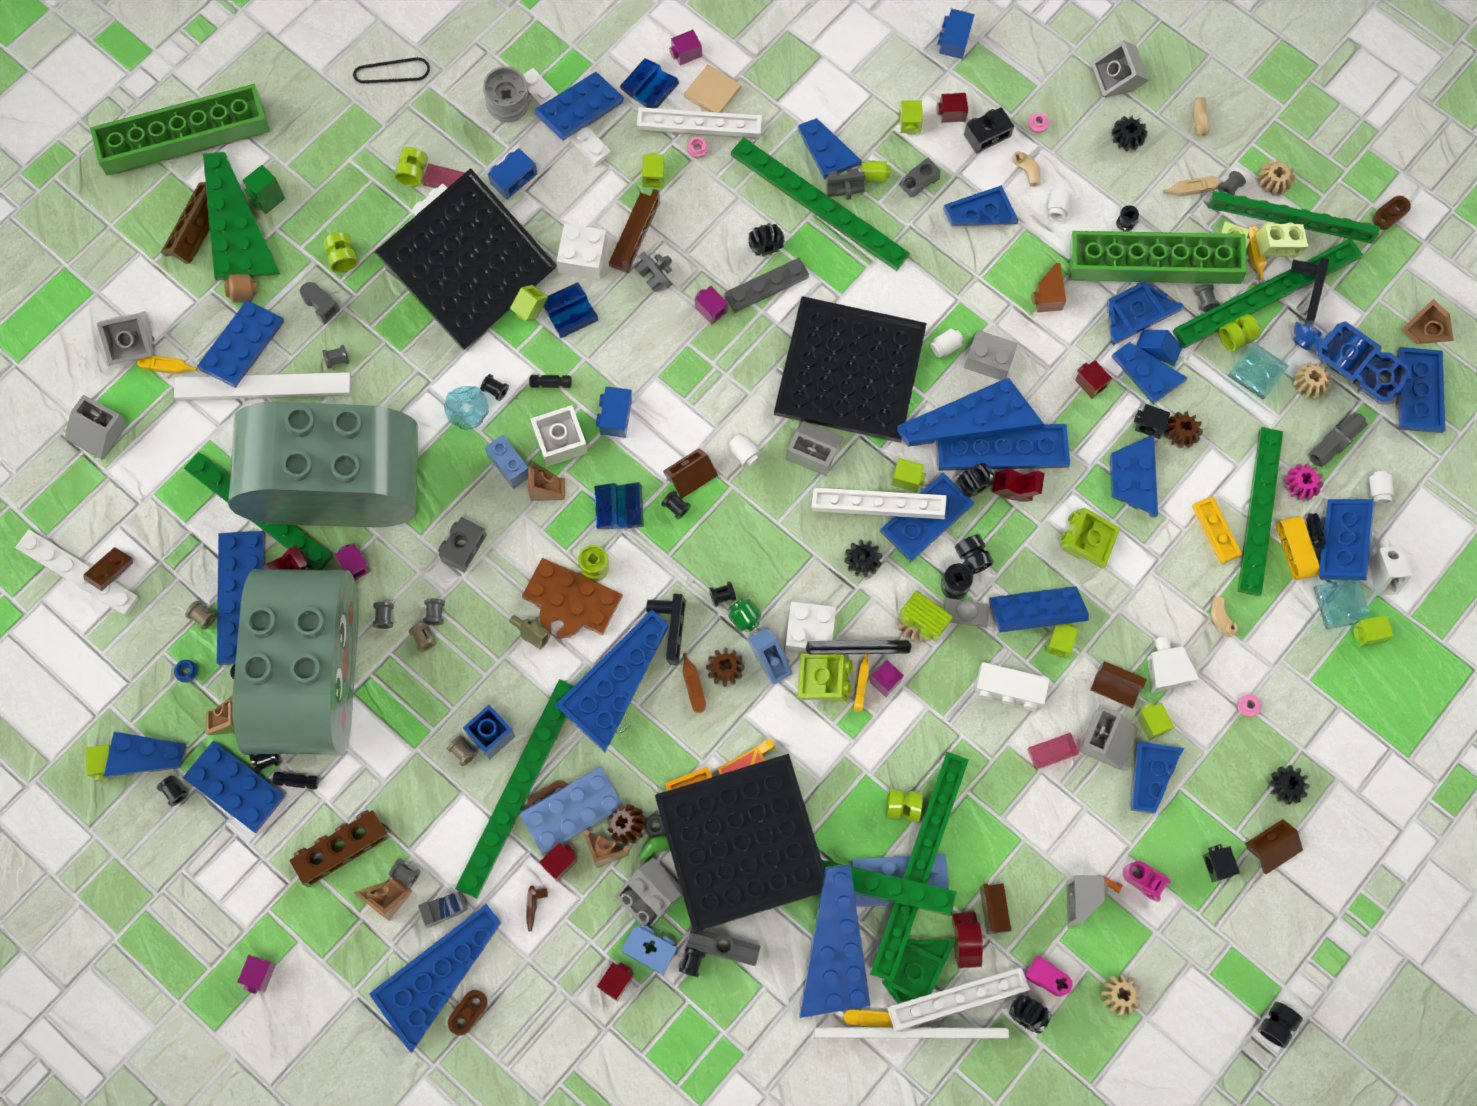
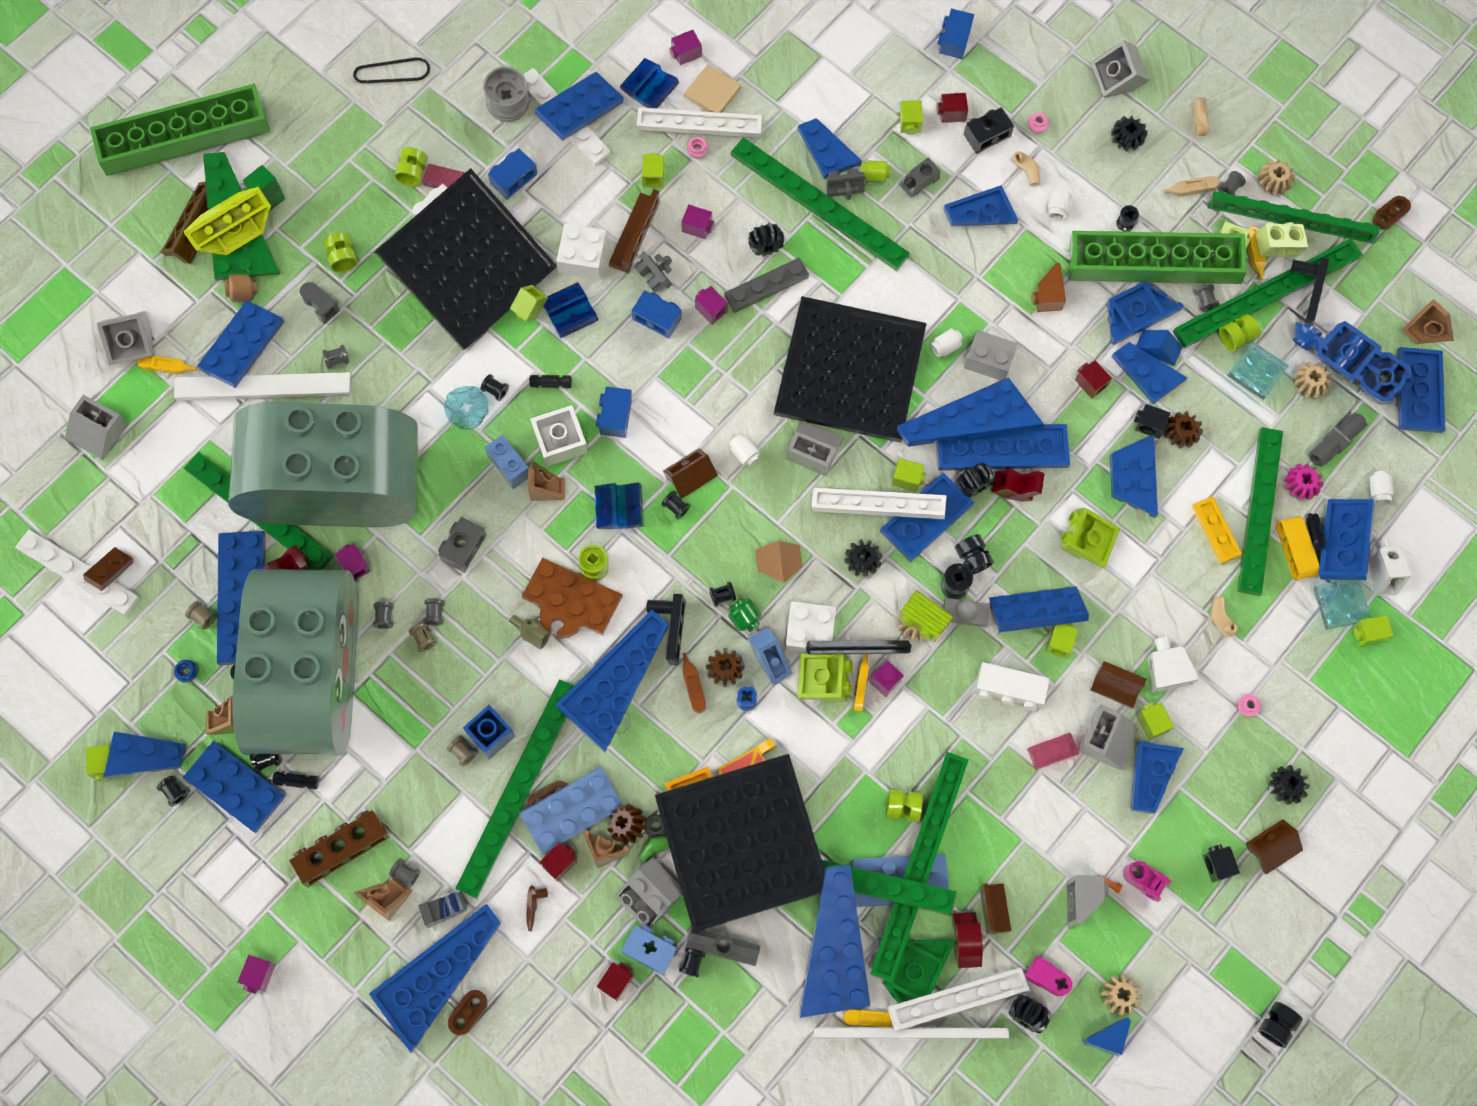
(230, 223): none -> neon yellow wedge
(657, 314): none -> blue brick
(697, 222): none -> magenta brick
(746, 705): none -> blue bush
(779, 560): none -> medium nougat slope
(1111, 1038): none -> blue slope

